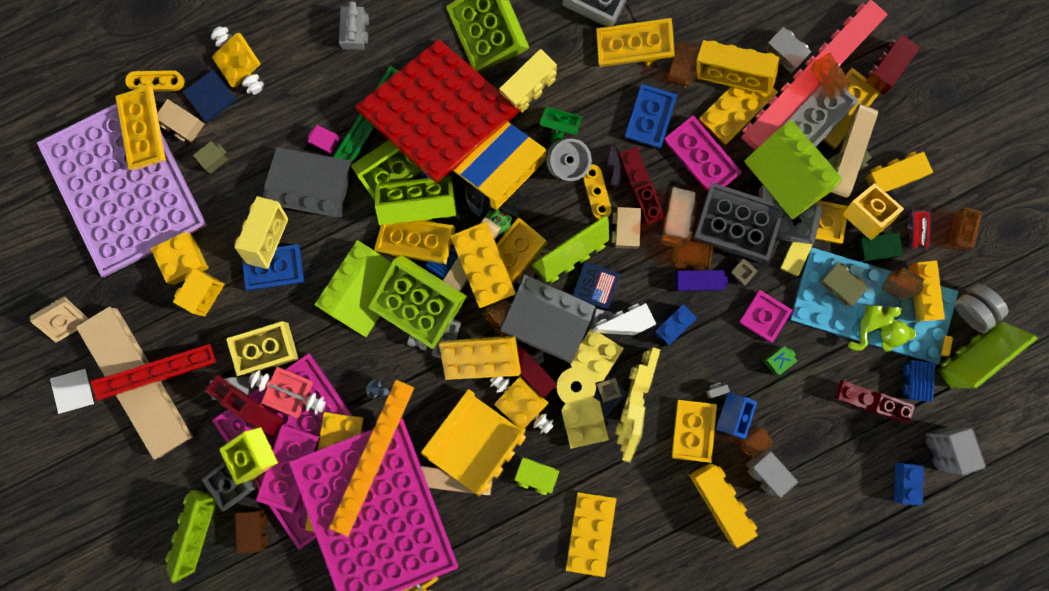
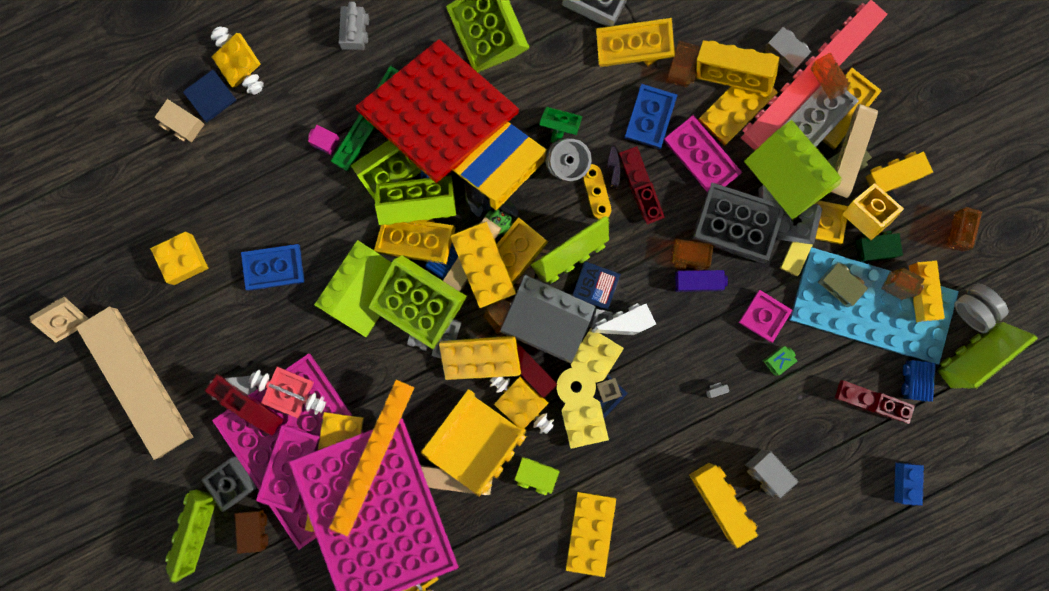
(71, 391): white sticker -> none
(114, 207): lavender plate -> none
(140, 128): yellow plate -> none
(148, 78): yellow plate -> none
(153, 372): red plate -> none
(198, 292): yellow brick -> none
(211, 156): olive brick -> none
(248, 455): neon yellow brick -> none
(261, 232): light yellow brick -> none
(262, 348): light yellow brick -> none
(308, 182): dark grey slope -> none
(374, 389): sand blue plate -> none
(530, 80): light yellow brick -> none
(627, 228): tan brick -> none
(633, 412): light yellow plate -> none
(675, 325): blue brick -> none
(679, 218): clear orange brick -> none
(694, 431): yellow plate -> none
(736, 415): blue brick -> none
(743, 272): dark tan plate -> none
(756, 442): clear orange brick -> none
(892, 64): dark red brick -> none
(893, 332): lime animal -> none
(921, 227): slope -> none
(946, 347): yellow tile -> none
(955, 450): light grey brick -> none

